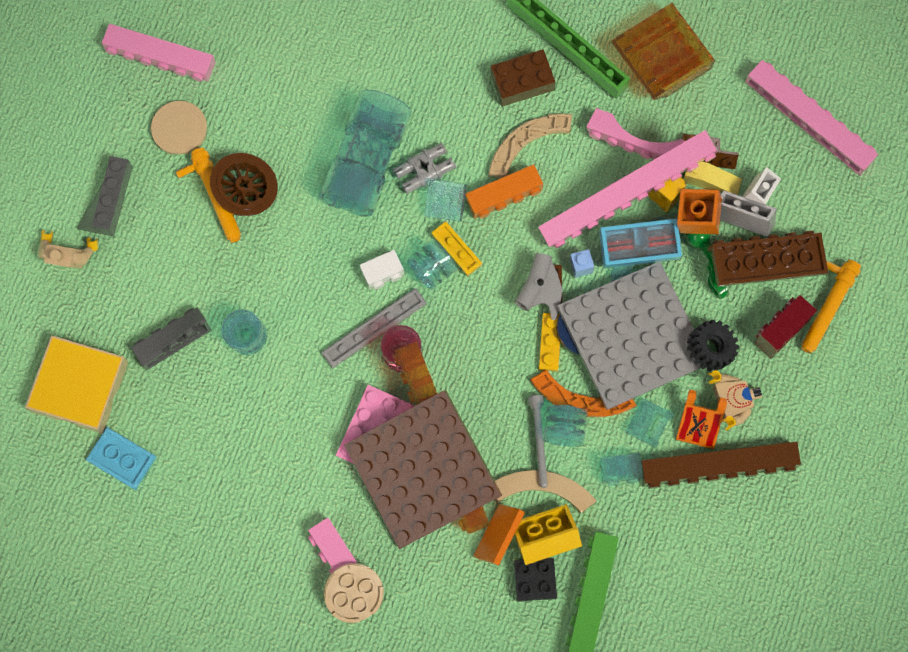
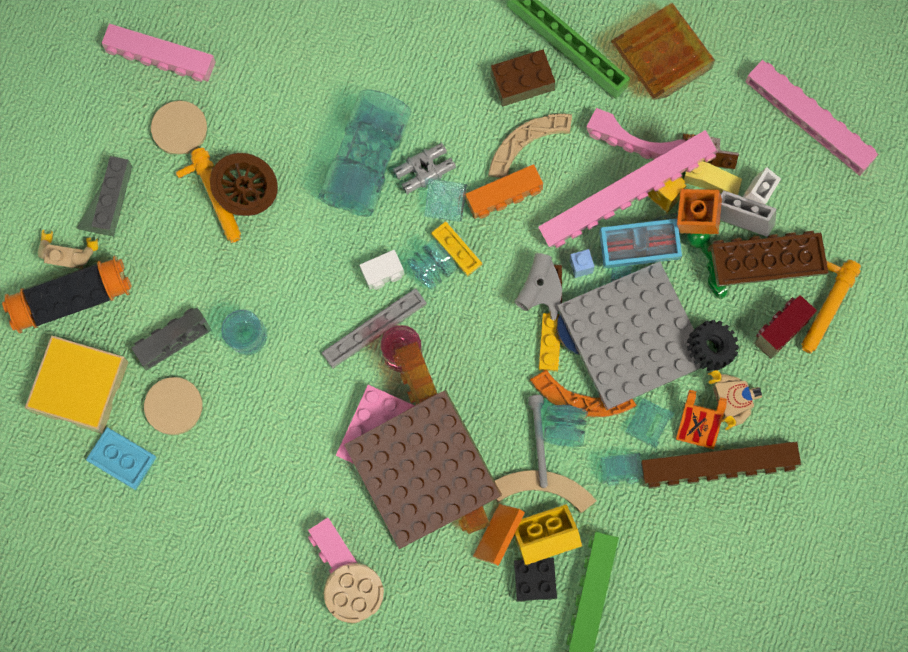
(66, 294): none -> black brick
(173, 406): none -> tan tile

